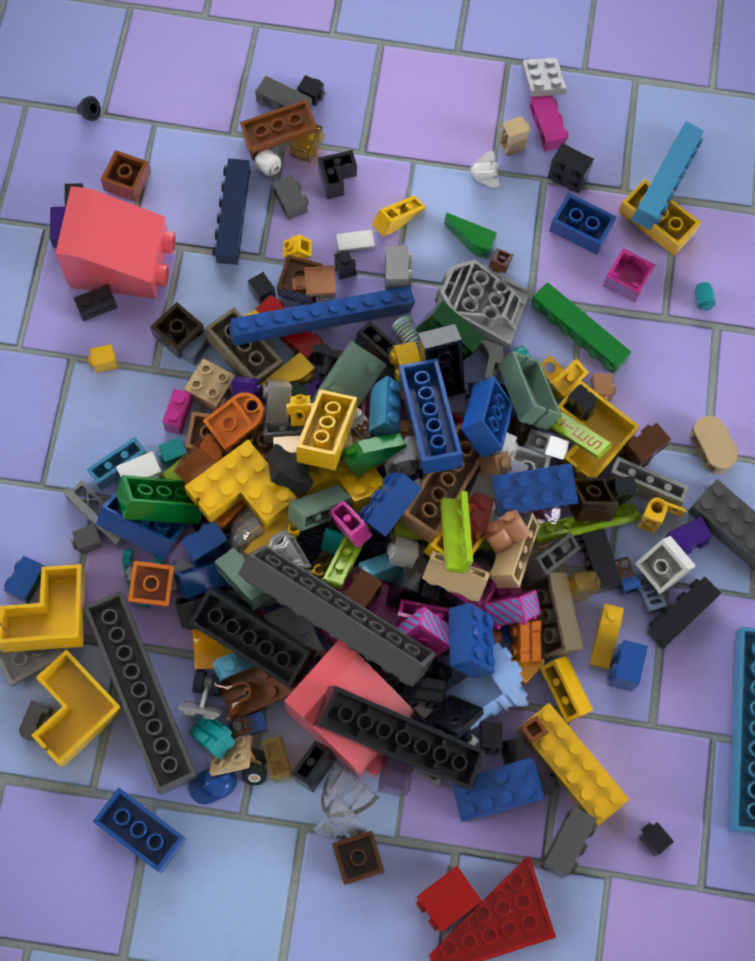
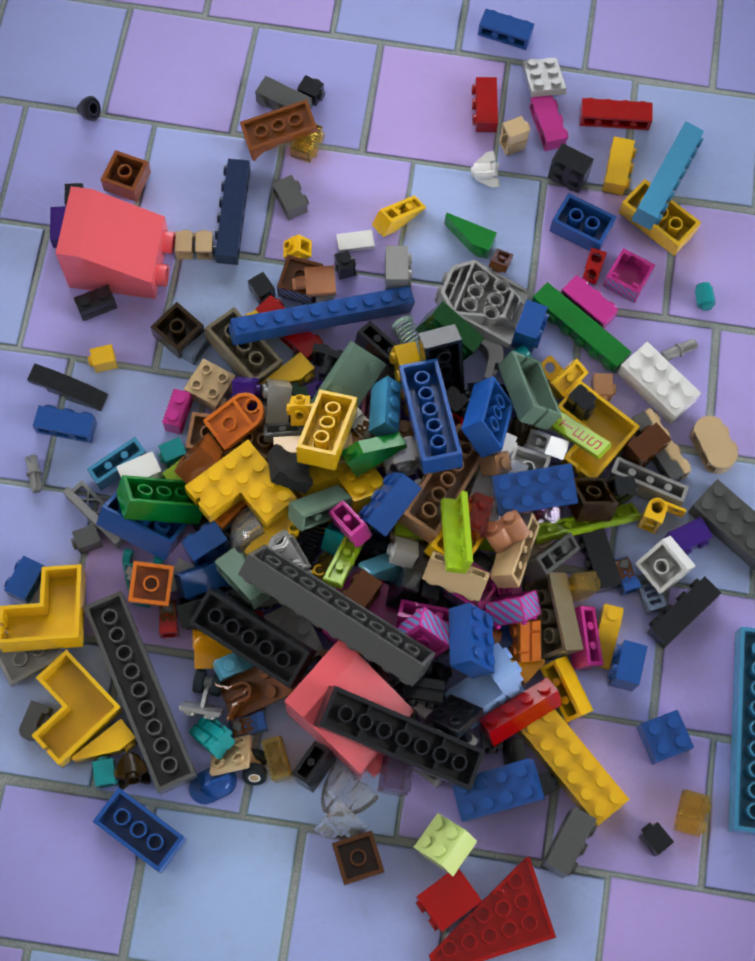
(34, 473): none -> light grey axle
(65, 423): none -> blue brick
(68, 387): none -> black slope
(104, 772): none -> teal brick
(109, 743): none -> yellow slope
(131, 770): none -> dark brown brick
(168, 621): none -> red leg
(185, 244): none -> tan piece
(268, 162): white head -> none
(334, 169): black brick -> none
(445, 844): none -> yellowish green brick
(457, 401): none -> black brick
(485, 104): none -> red brick
(505, 29): none -> blue brick
(520, 711): none -> red brick
(530, 326): none -> blue brick
(533, 730): dark orange brick -> none
(590, 301): none -> dark pink brick
(591, 654): none -> dark pink brick
(594, 265): none -> red leg
(616, 114): none -> red brick
(619, 165): none -> yellow brick
(659, 382): none -> white brick
(665, 737): none -> blue brick
(668, 461): none -> piece
(679, 349): none -> light grey axle
(692, 813): none -> clear yellow brick

